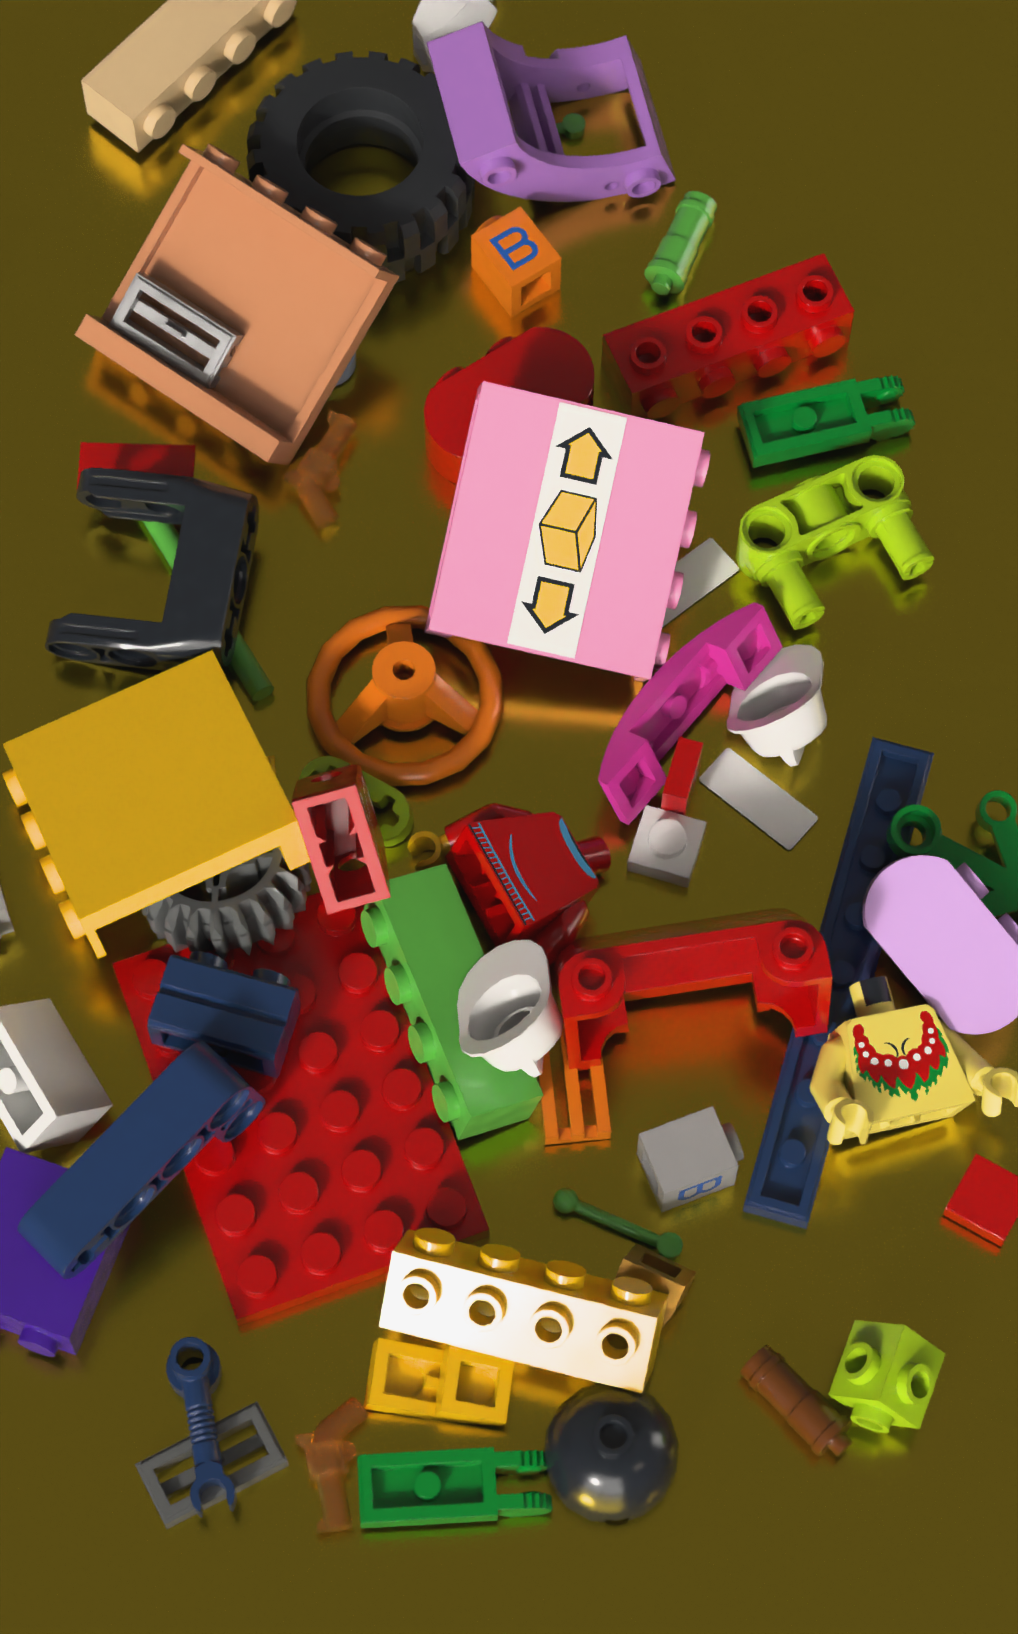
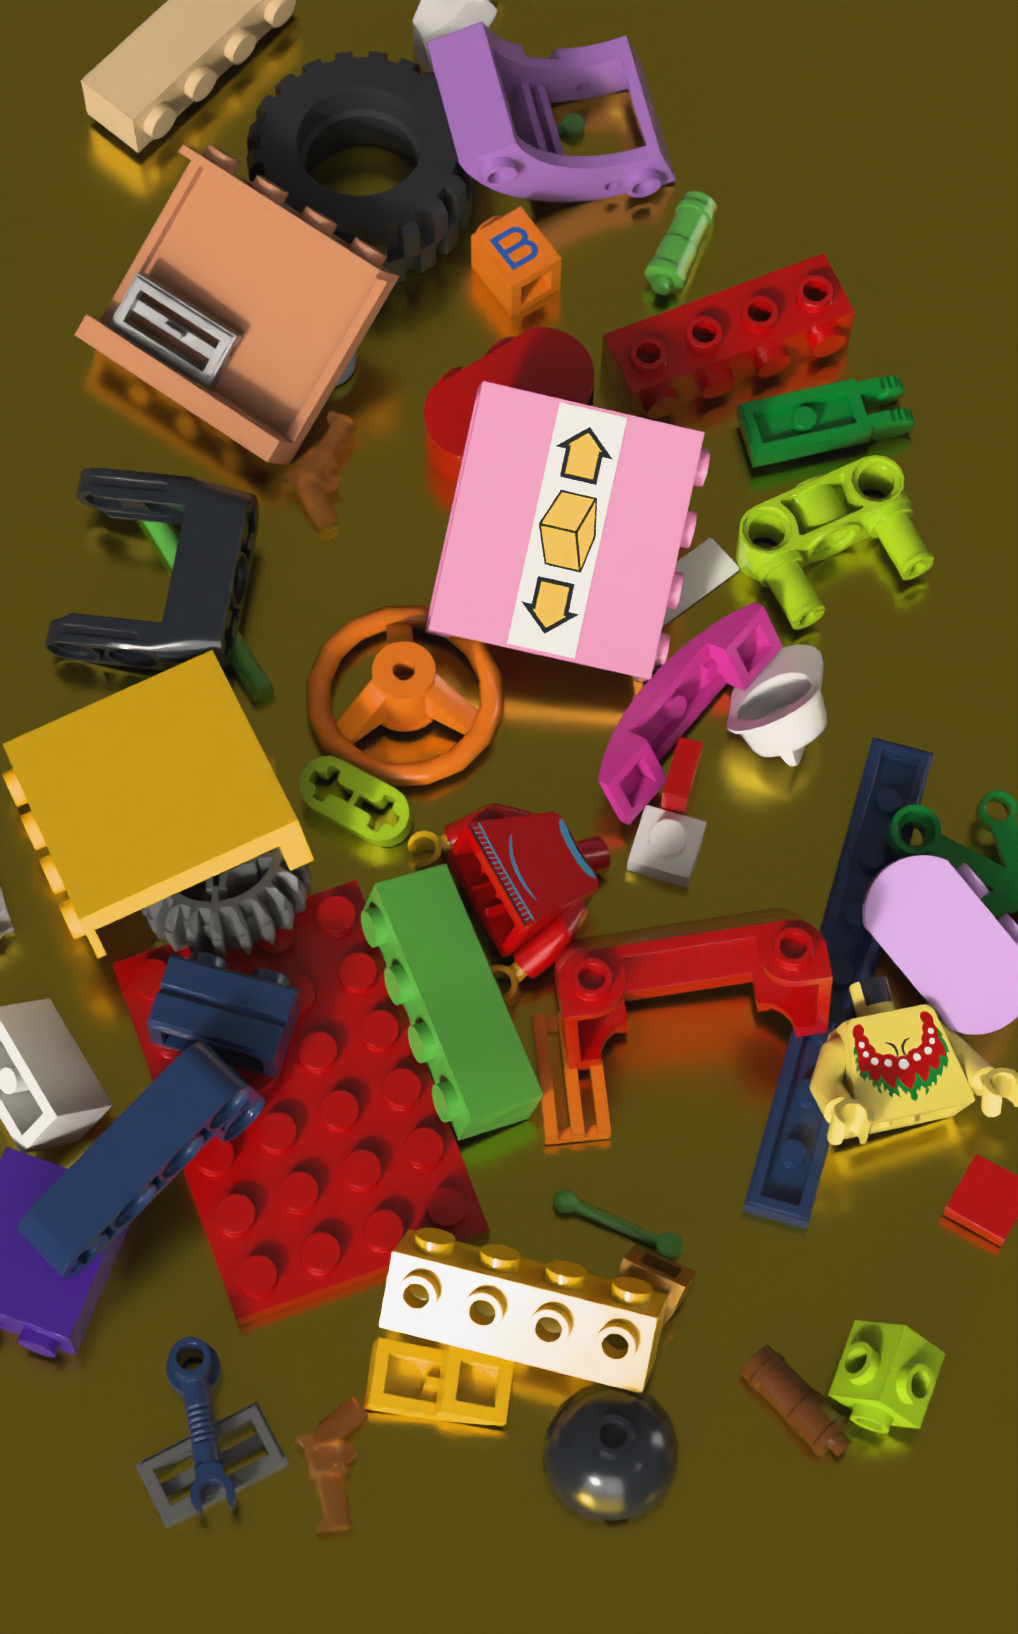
(149, 458): red sticker -> none
(338, 827): red torso -> none
(445, 1486): green hinge -> none
(509, 1008): white piece -> none
(689, 1158): light grey brick -> none
(758, 798): white sticker -> none

